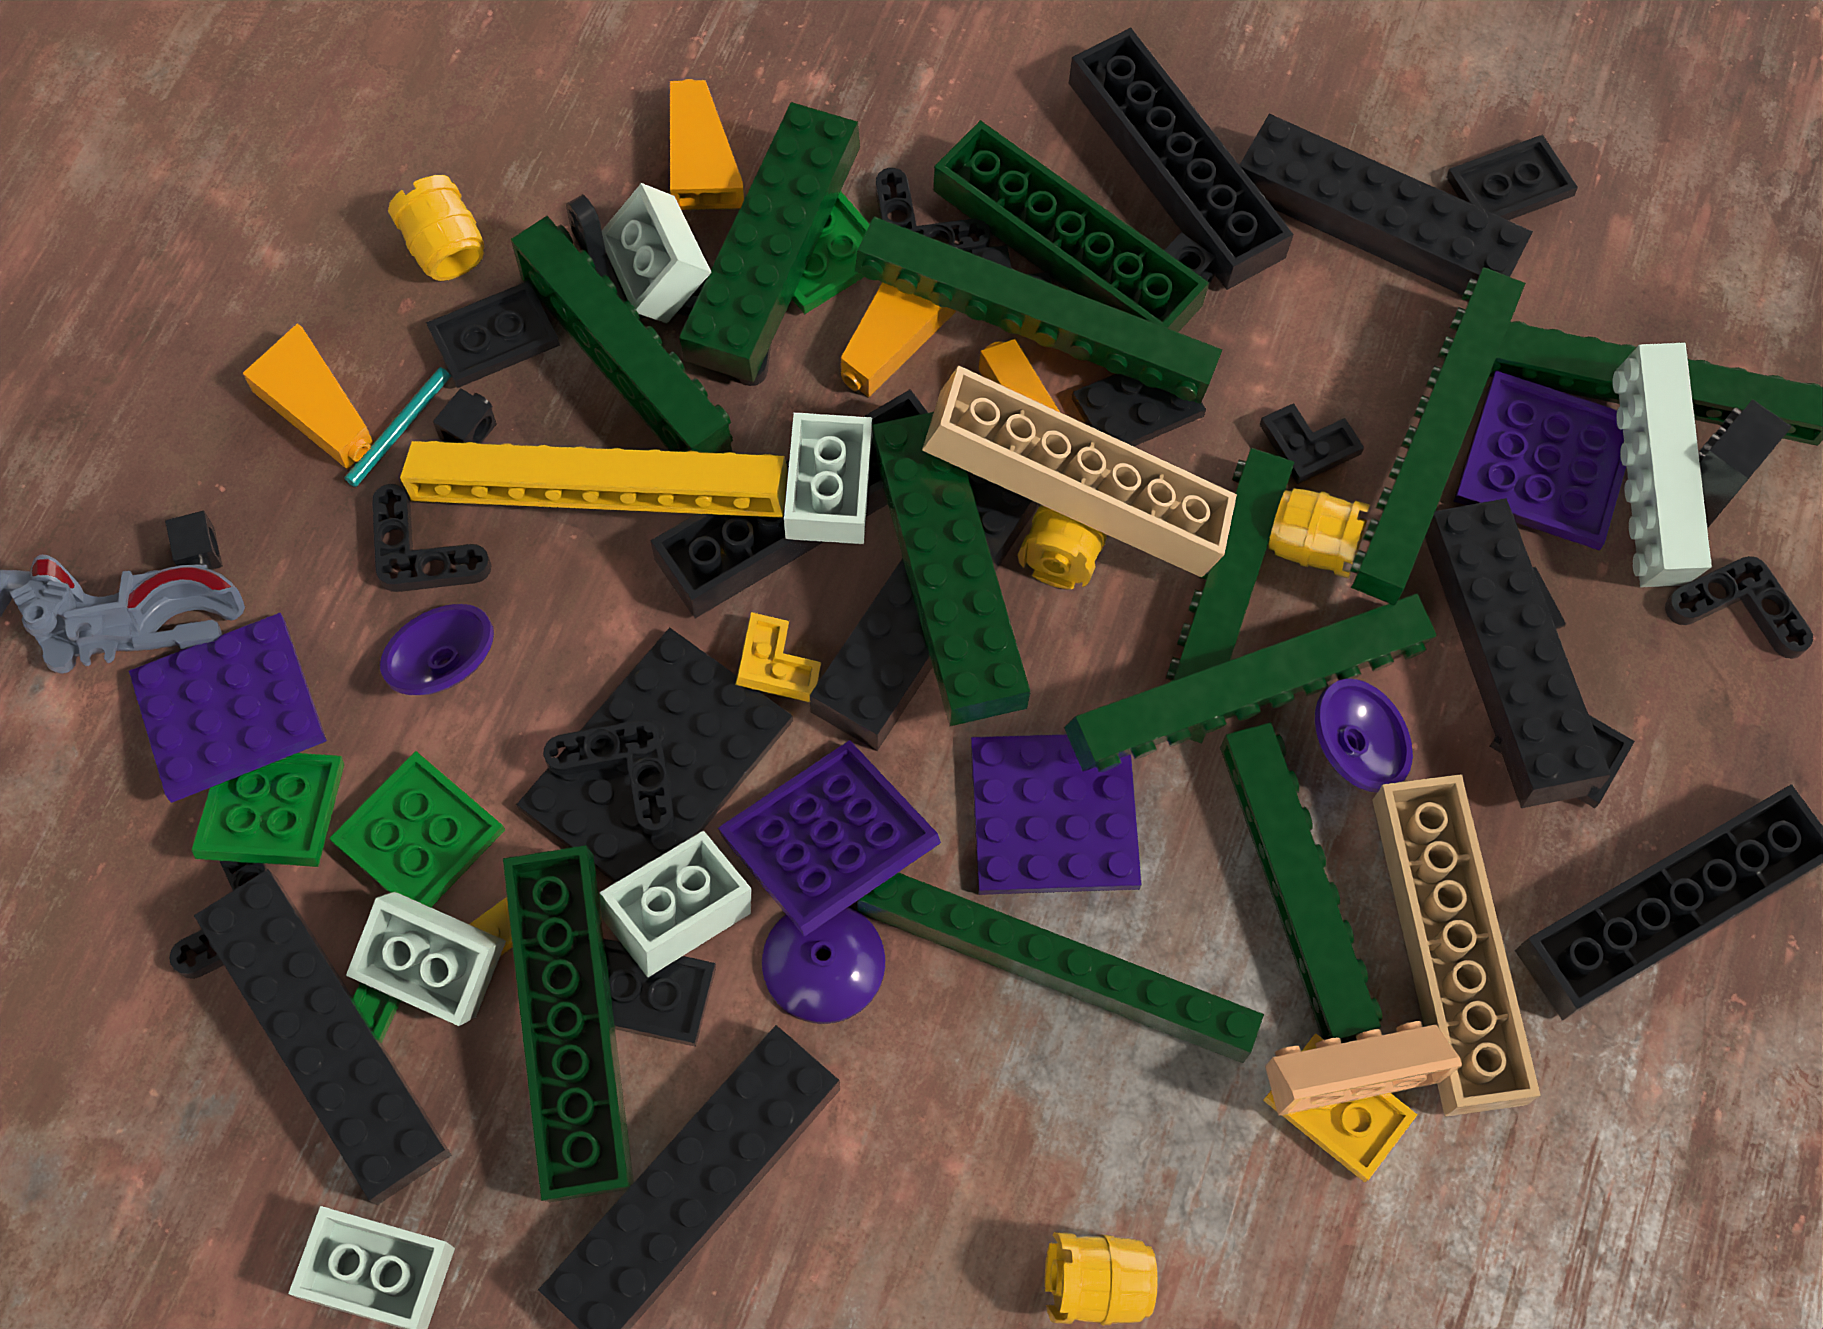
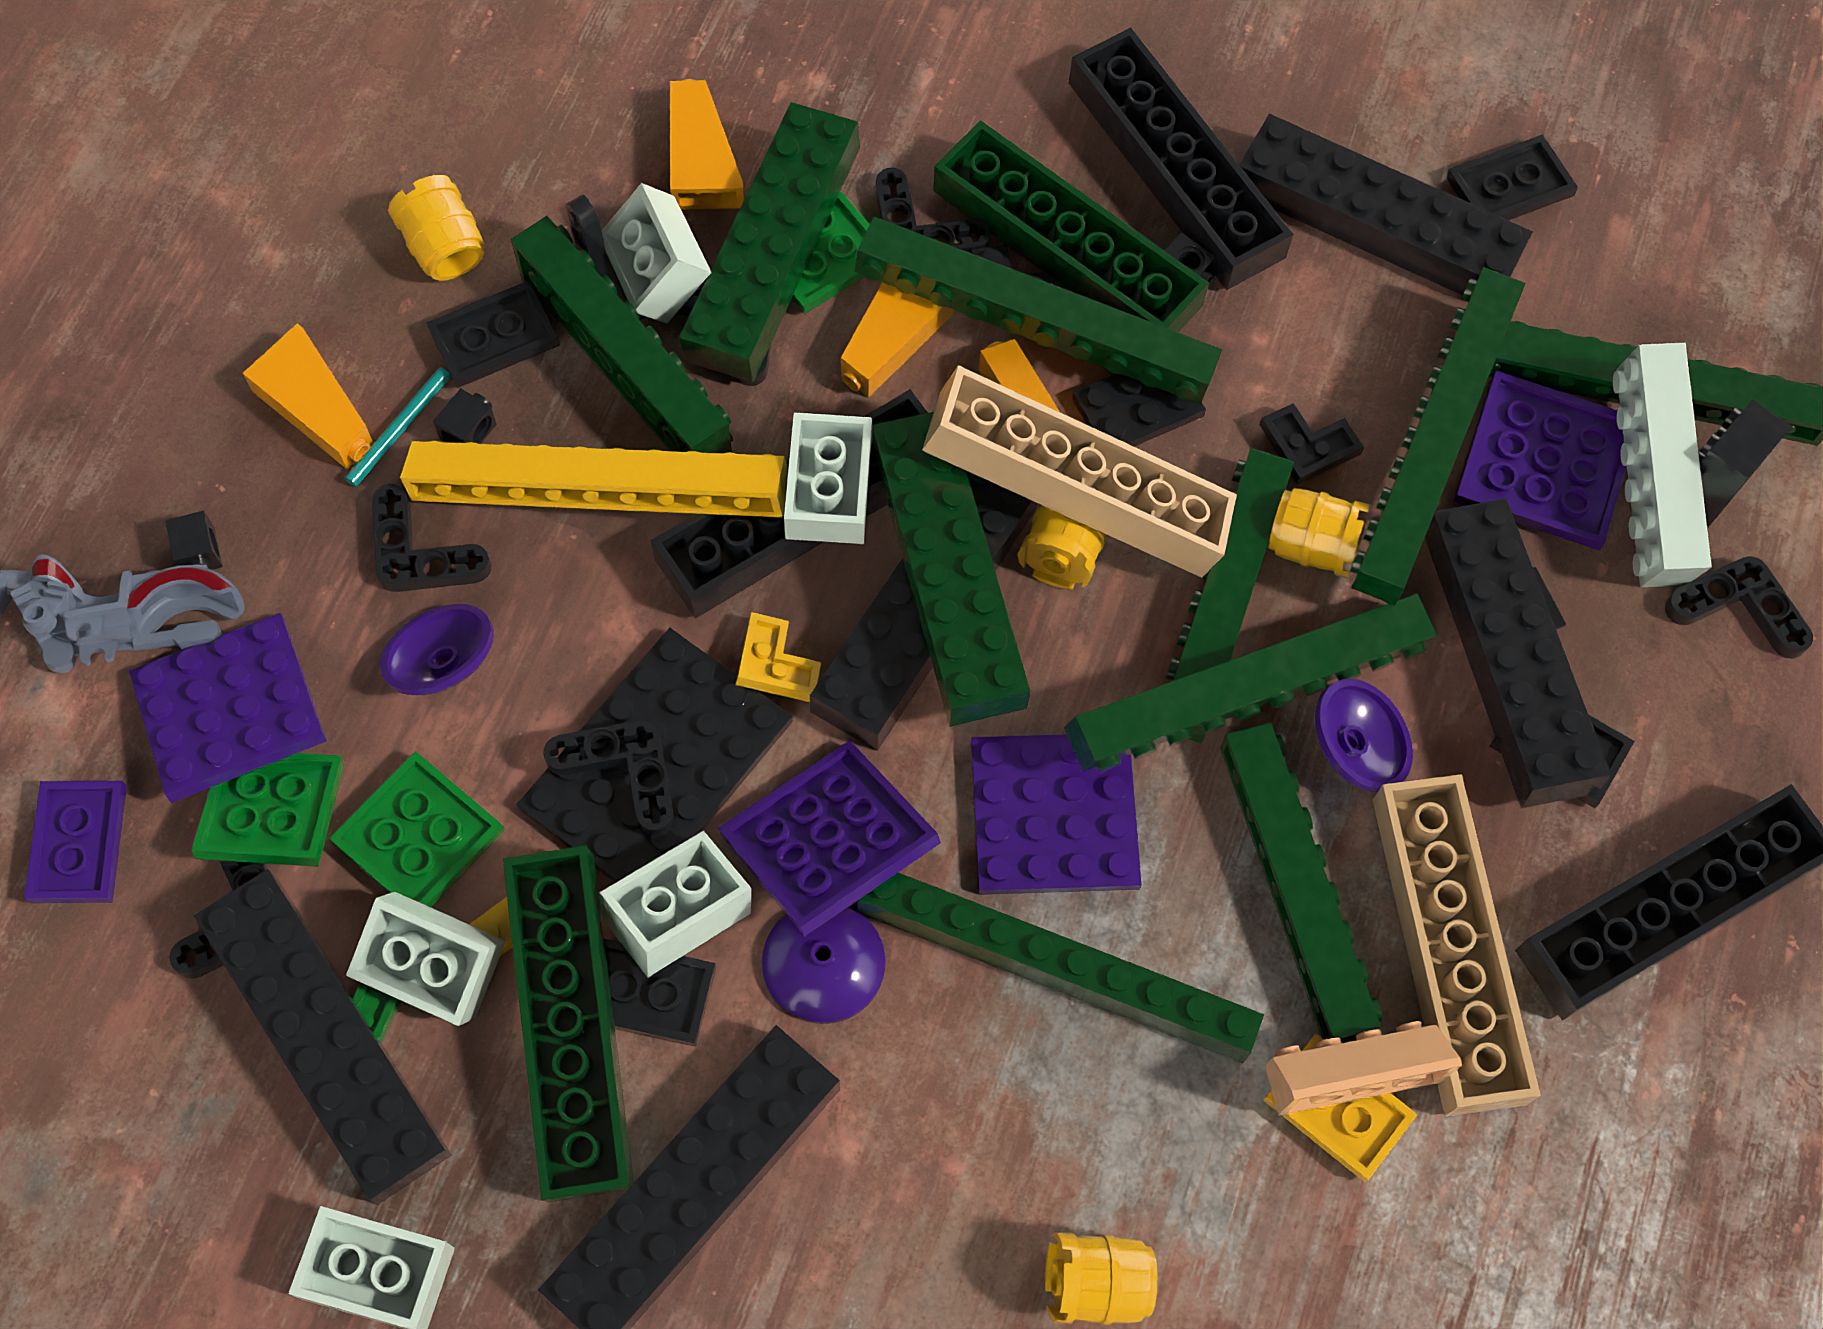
(75, 842): none -> dark purple plate

